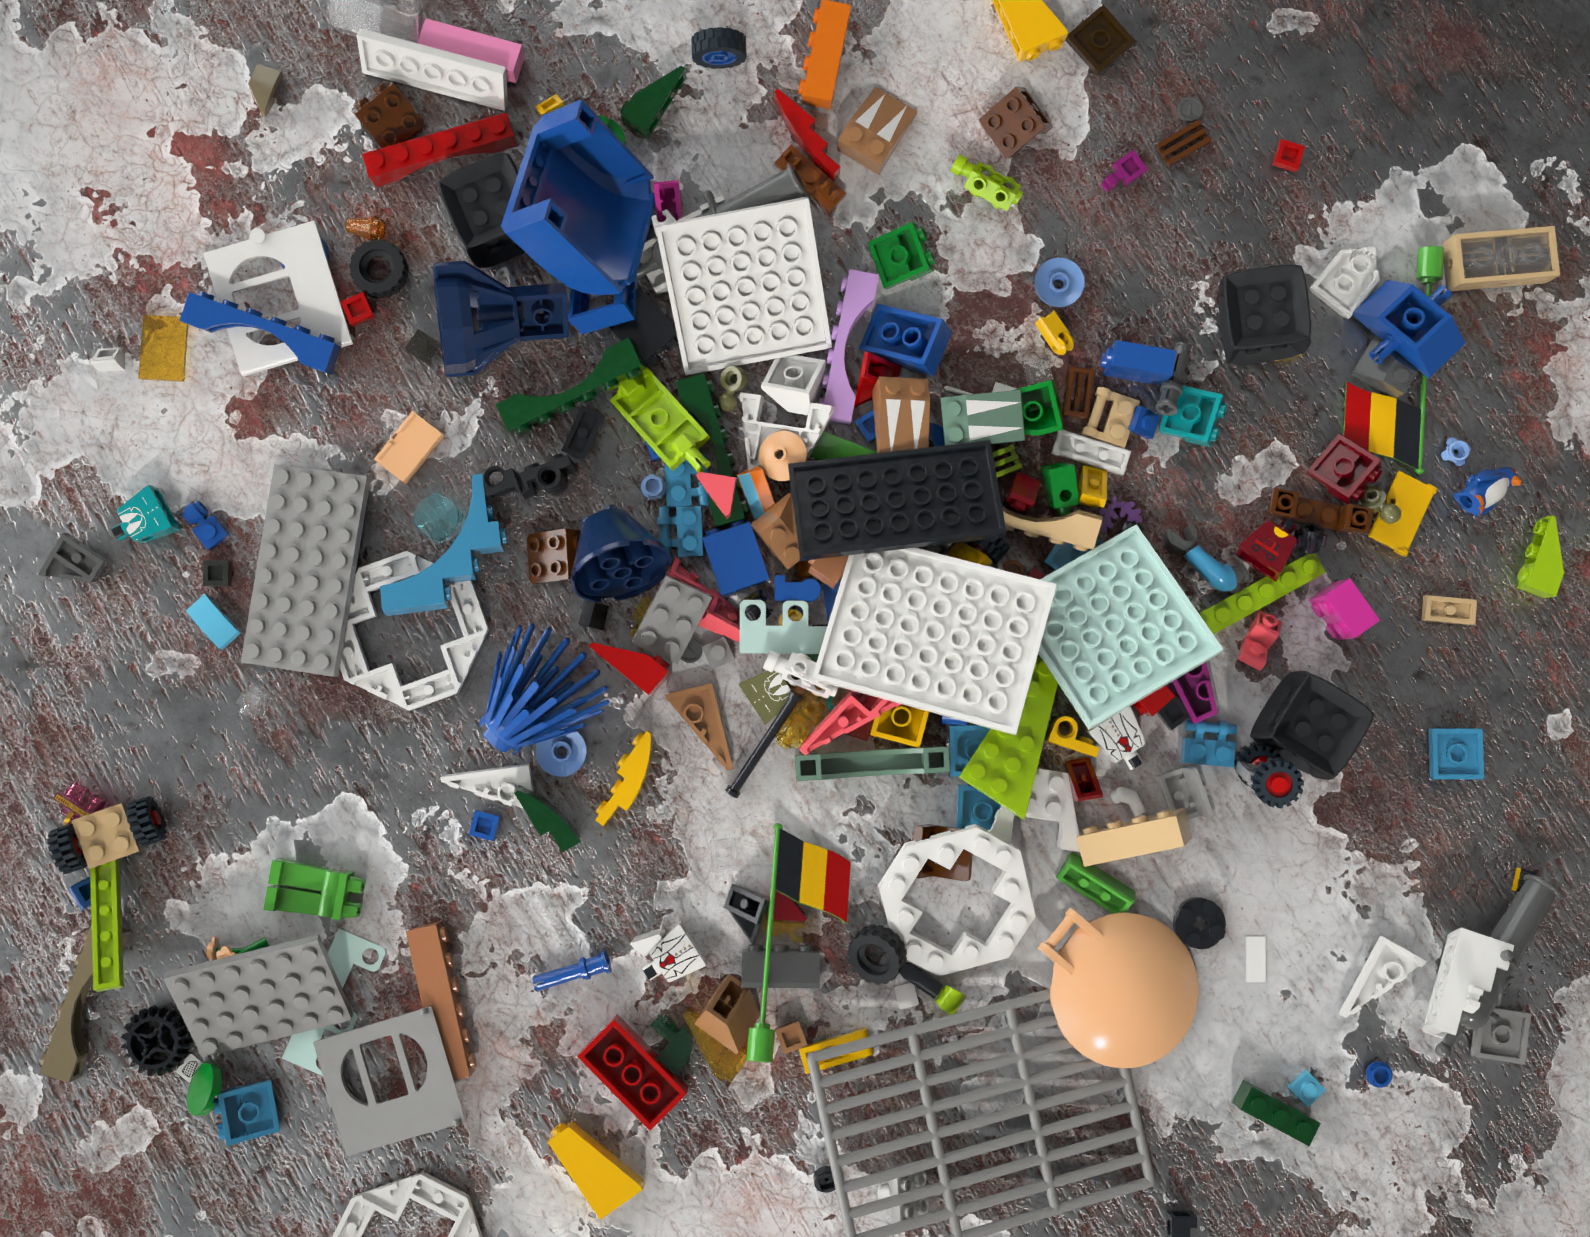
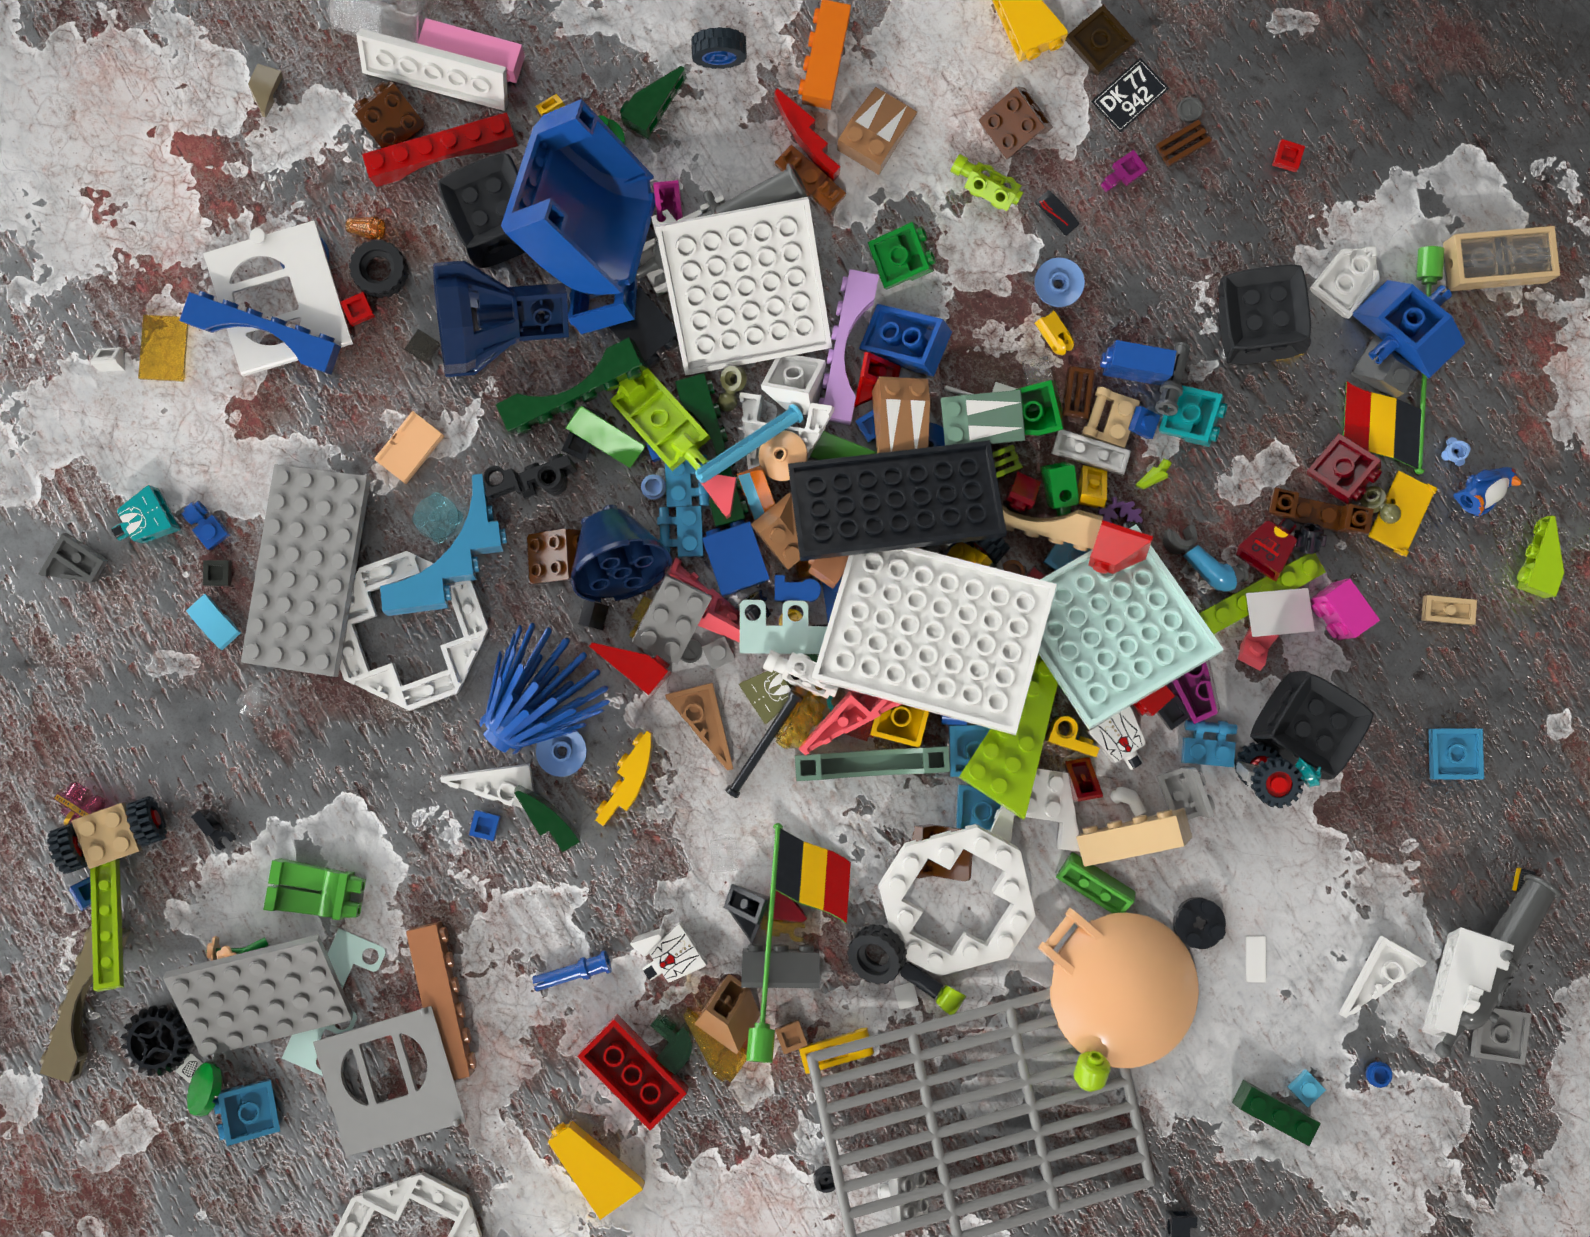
(210, 825): none -> black plate
(605, 436): none -> slope
(749, 444): none -> medium azure axle
(1057, 212): none -> black sticker
(1091, 1072): none -> lime head
(1118, 548): none -> slope
(1130, 95): none -> black sticker
(1155, 475): none -> lime bar
(1280, 612): none -> white sticker
(1309, 775): none -> teal hat

